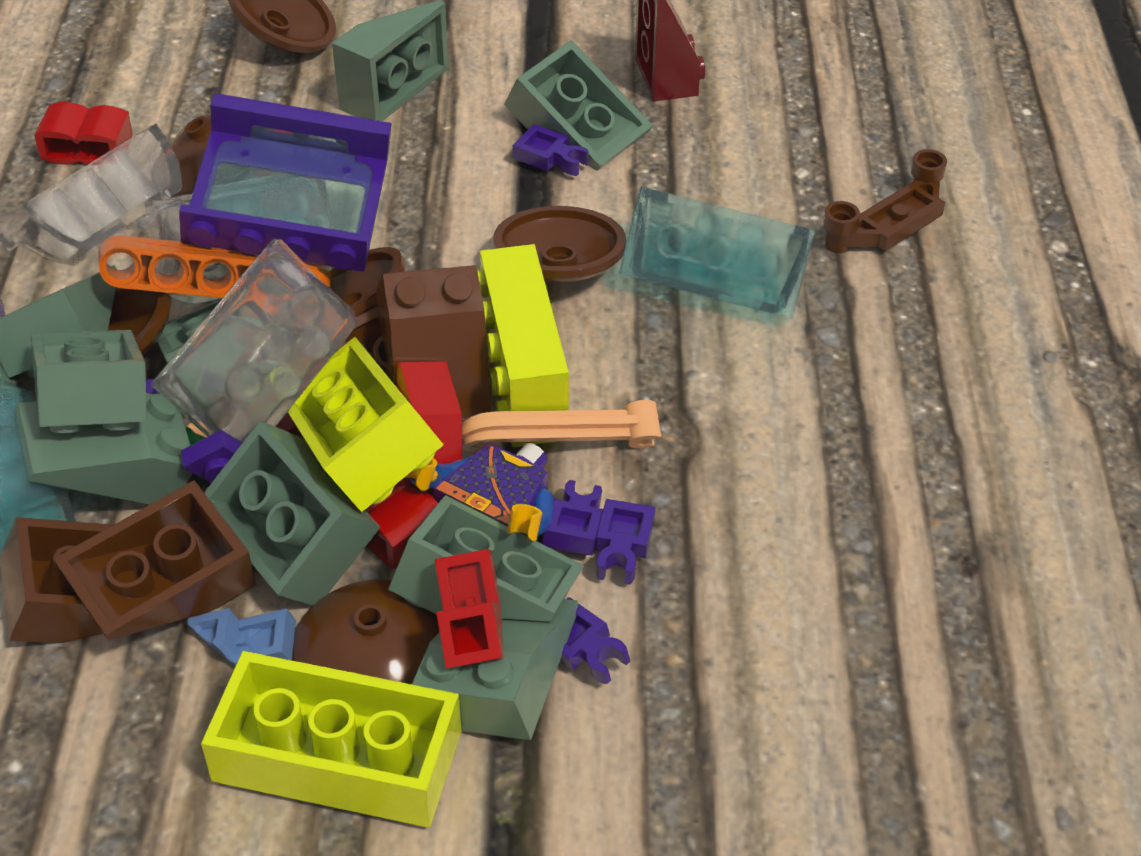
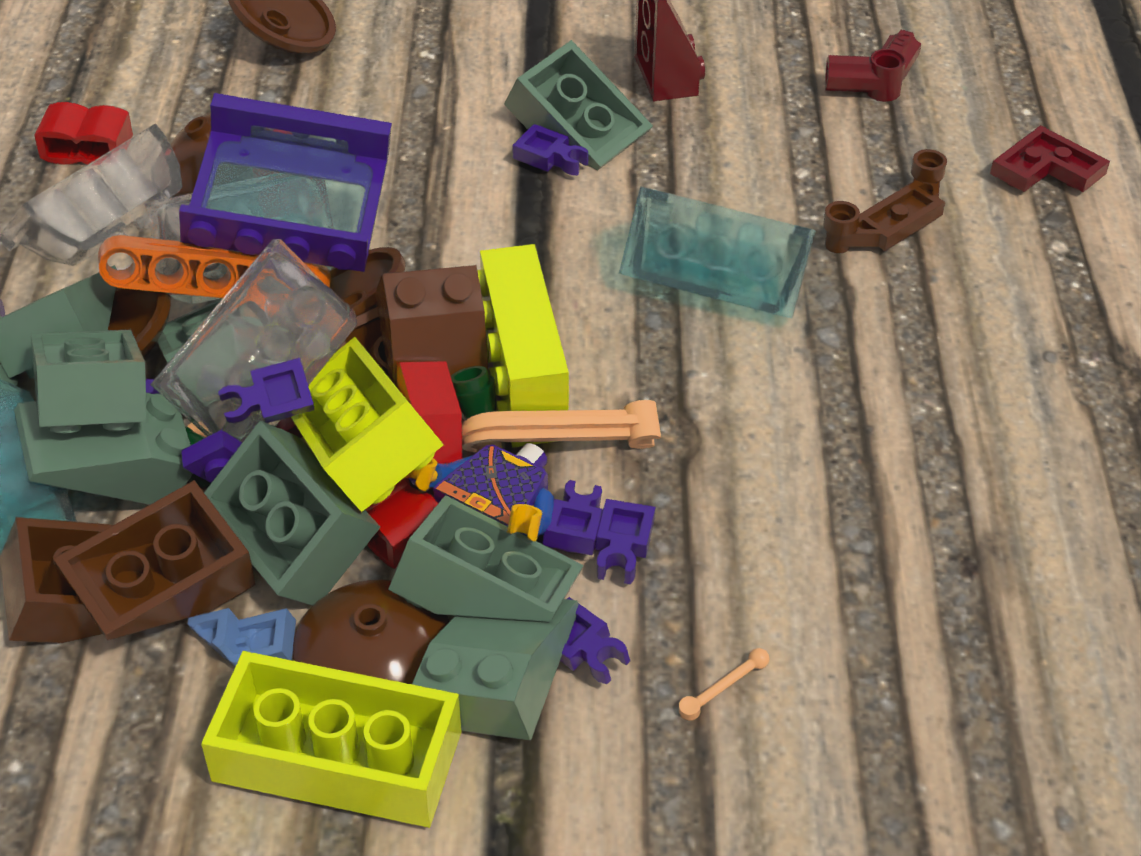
(277, 391): none -> dark purple plate
(390, 60): sand green slope -> none
(471, 609): red slope -> none
(474, 391): none -> dark green cone
(567, 239): reddish brown dish -> none
(691, 706): none -> light nougat hinge
(876, 75): none -> dark red piece
(1049, 153): none -> dark red plate

